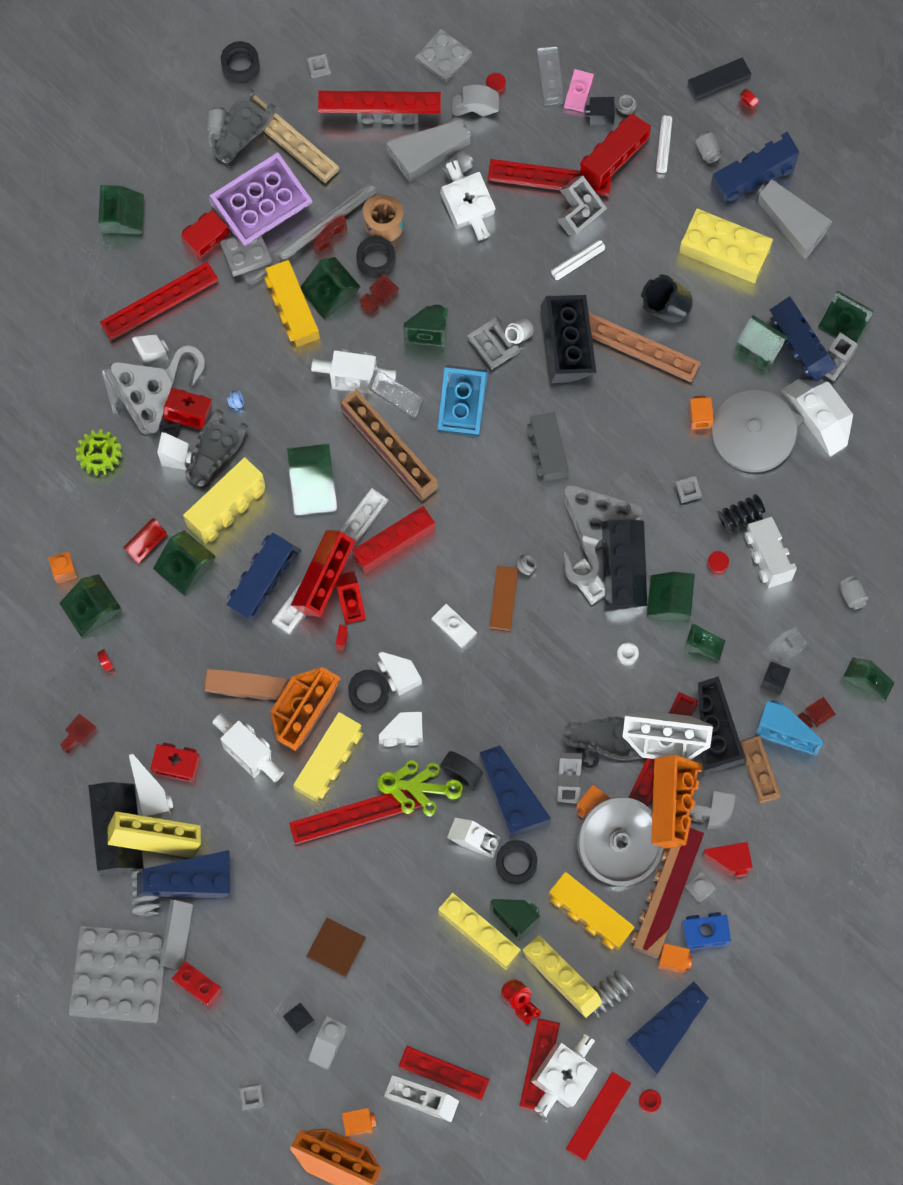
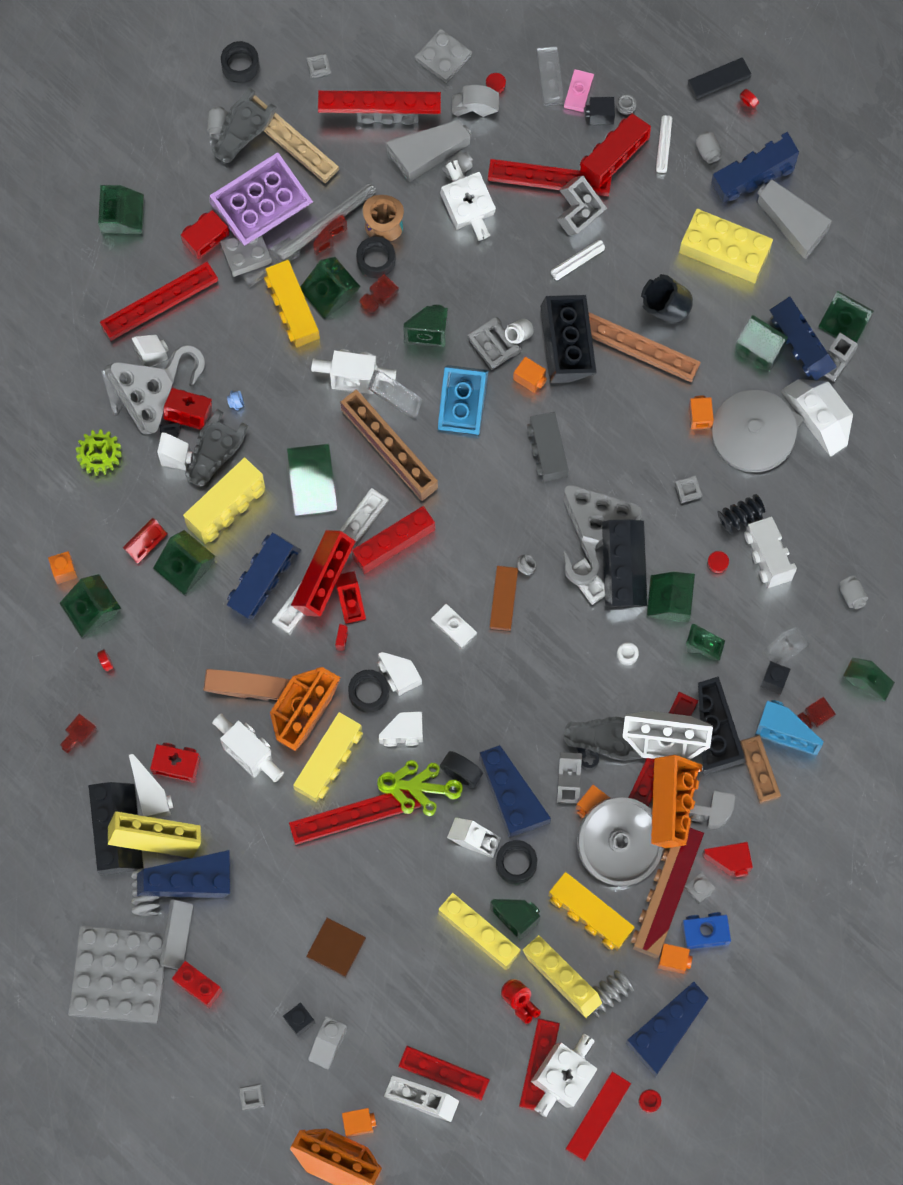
(530, 375): none -> orange brick

